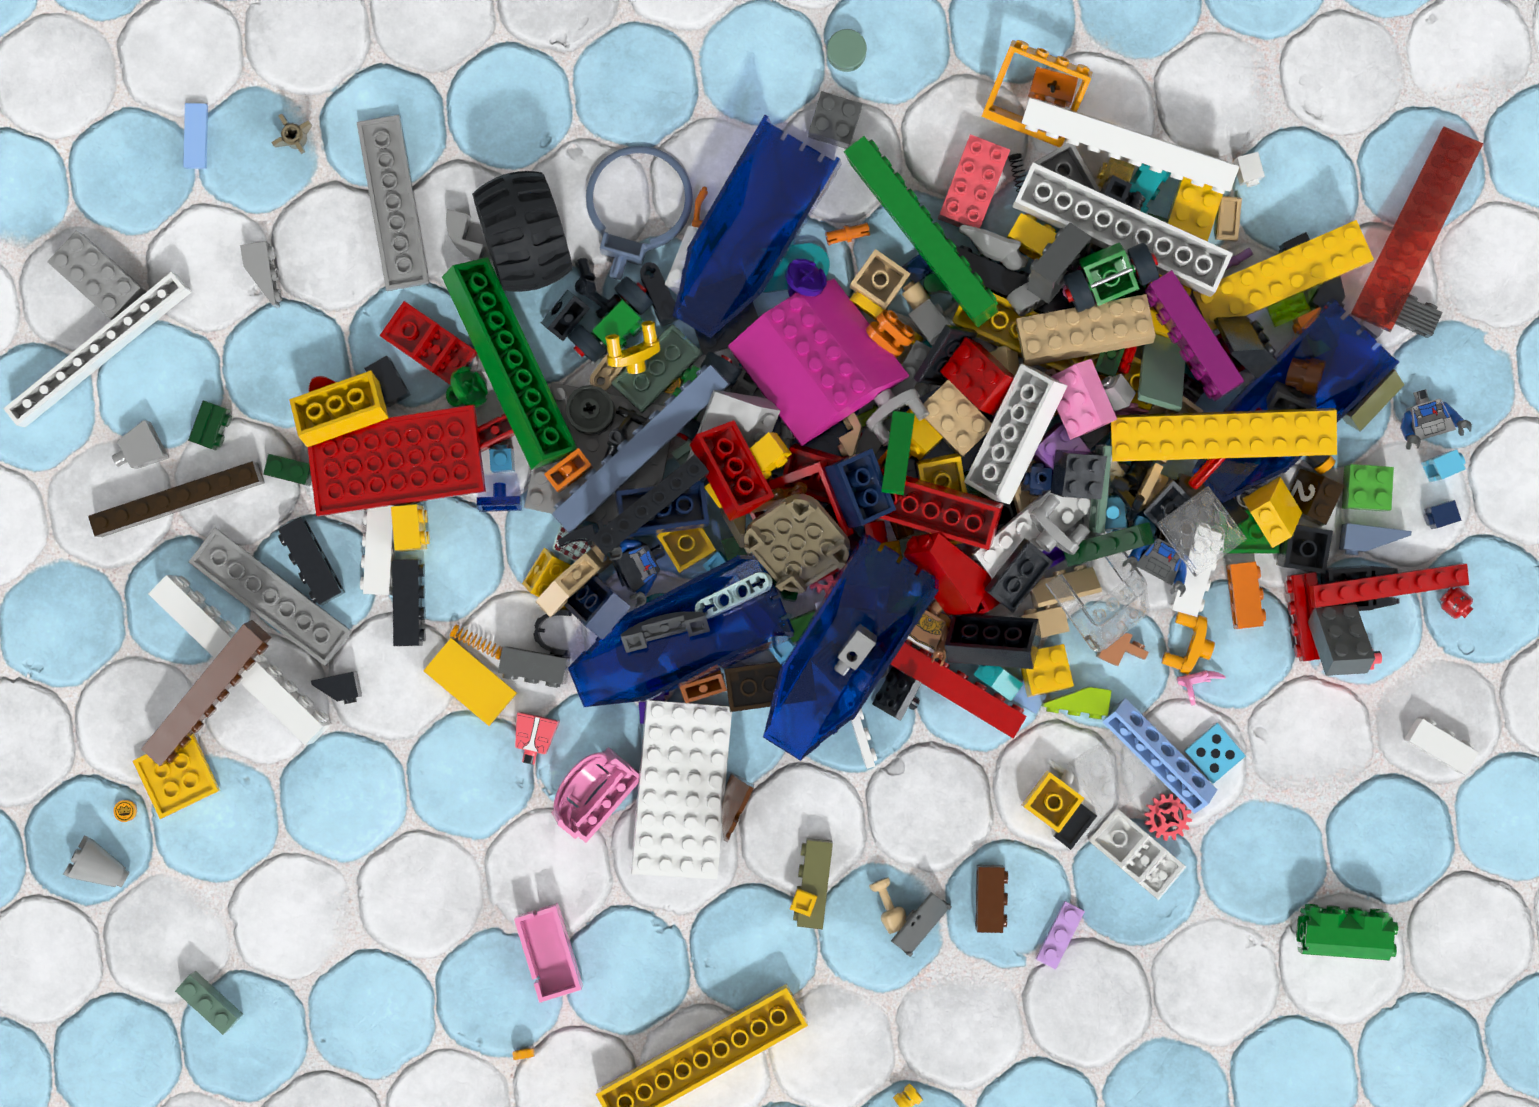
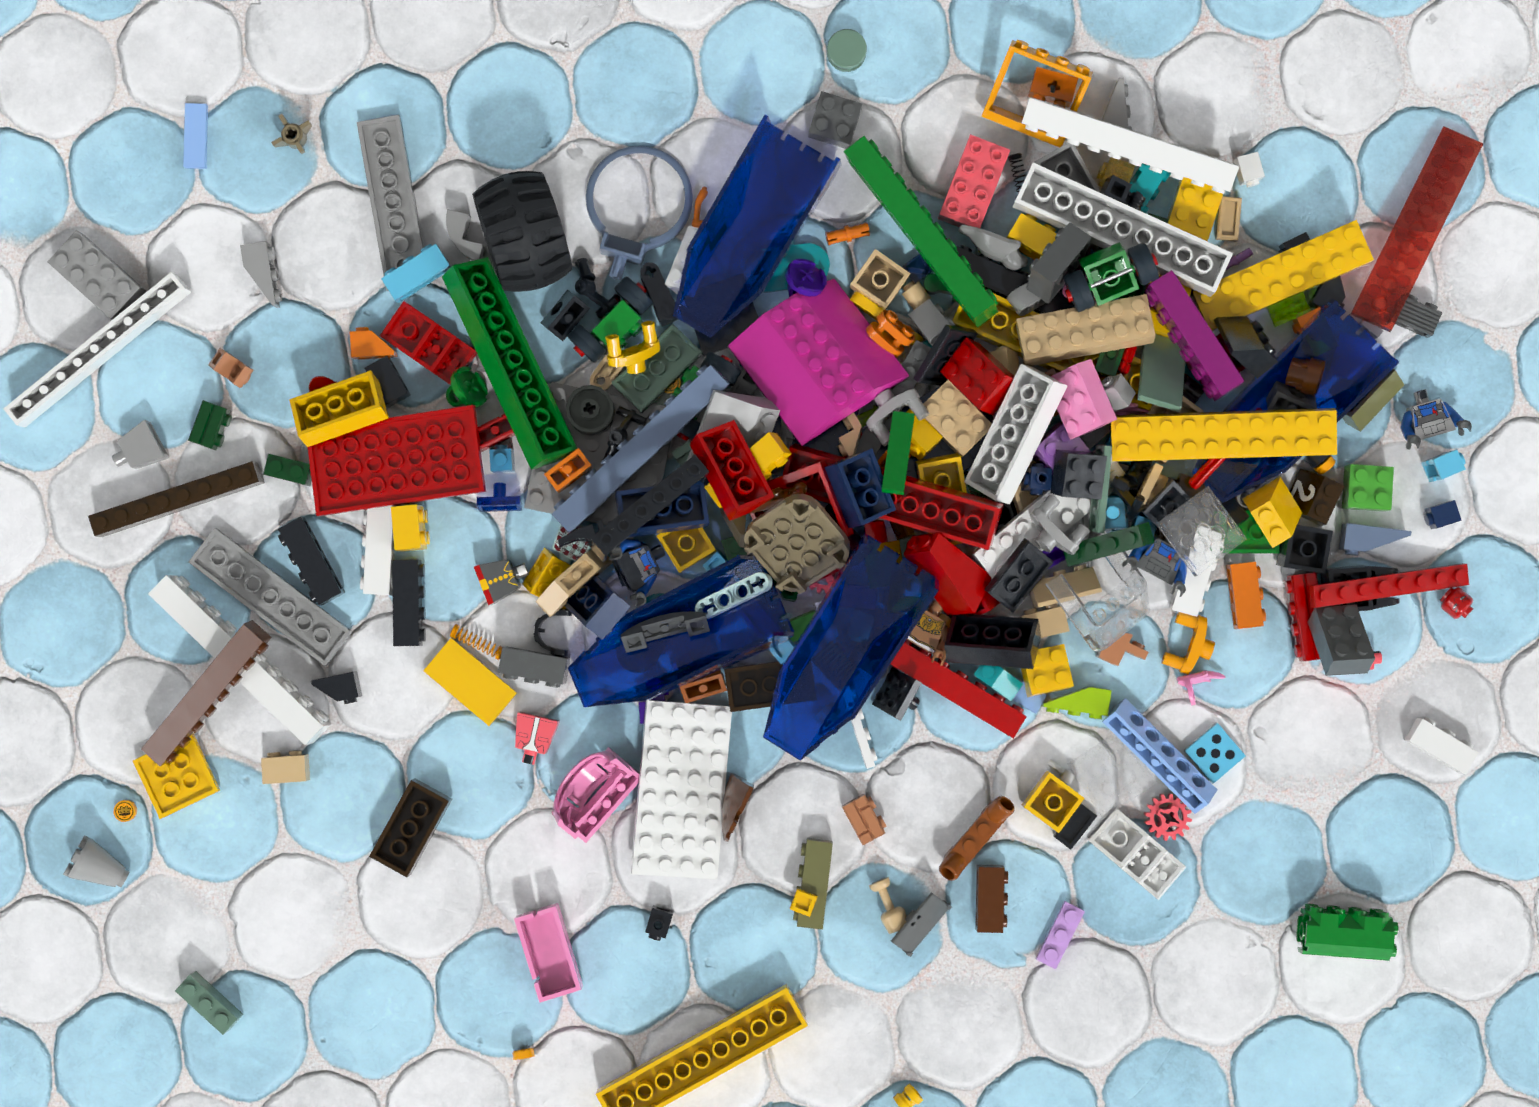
(231, 368): none -> nougat brick
(285, 768): none -> tan brick
(368, 345): none -> orange slope
(410, 827): none -> dark brown brick
(416, 272): none -> medium azure brick
(499, 579): none -> dark grey torso
(662, 915): none -> black brick
(861, 643): light grey torso -> none
(863, 818): none -> nougat brick
(975, 837): none -> dark orange plate
(1117, 110): none -> light grey slope

